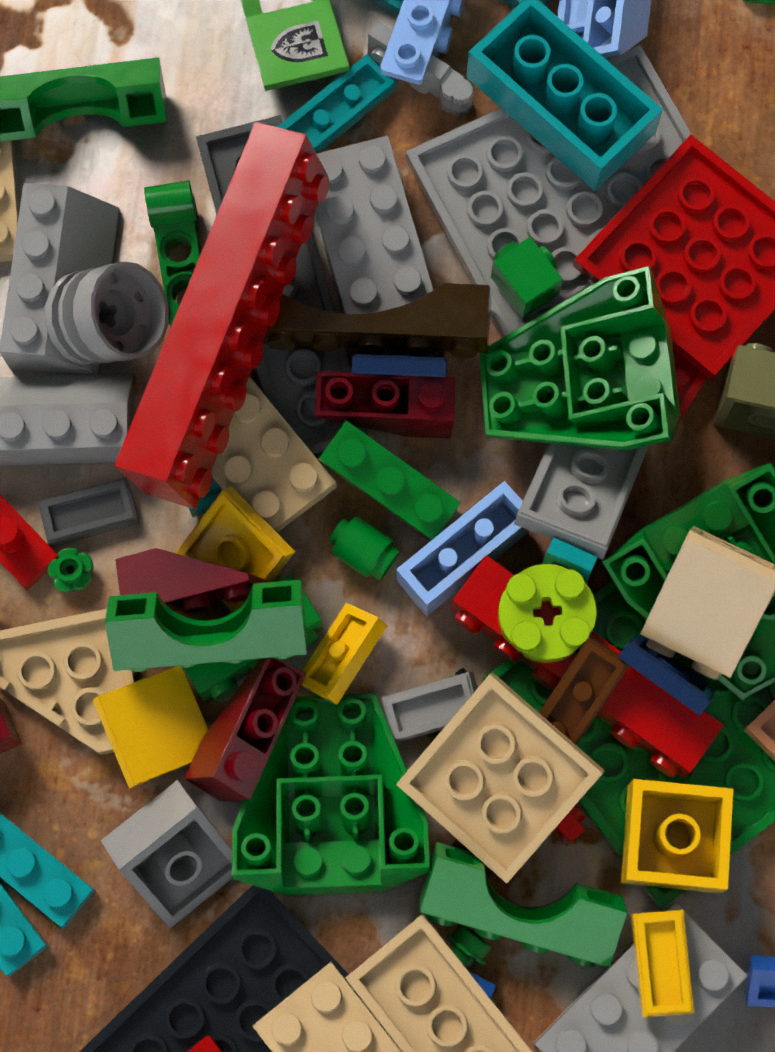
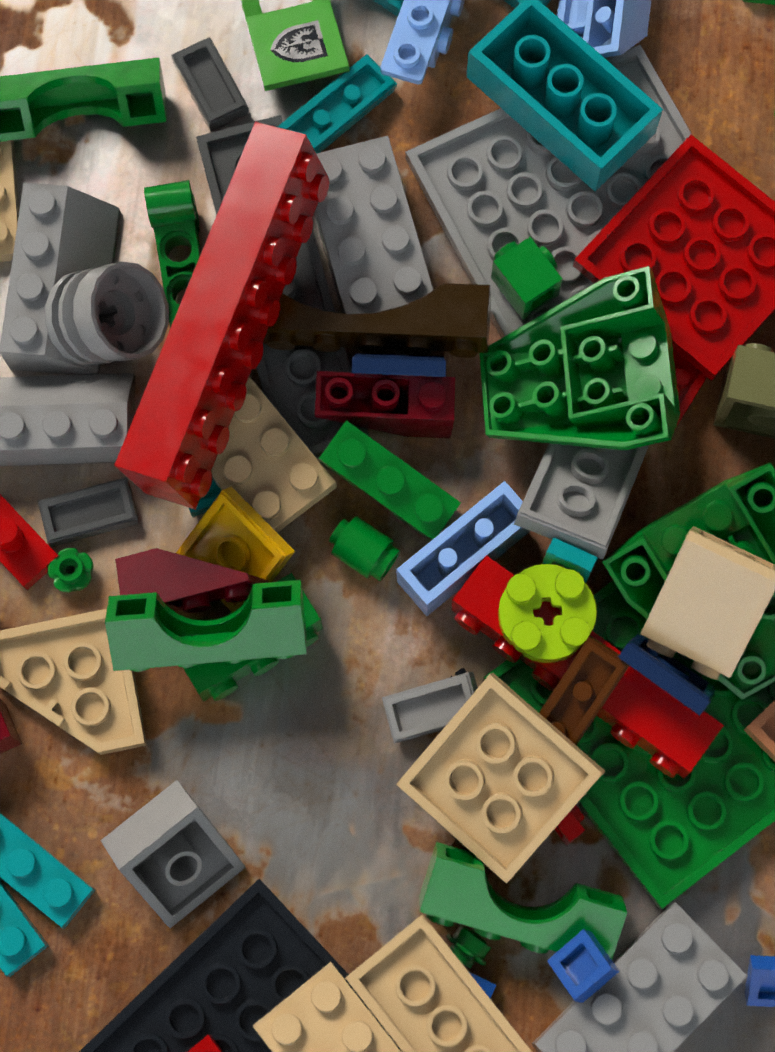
(152, 725): yellow tile -> none
(210, 84): none -> dark grey tile
(246, 732): dark red slope -> none
(331, 806): green wedge -> none
(342, 652): yellow plate -> none
(440, 80): light grey hinge -> none
(583, 966): none -> blue plate
(662, 963): yellow tile -> none
(677, 836): yellow brick -> none

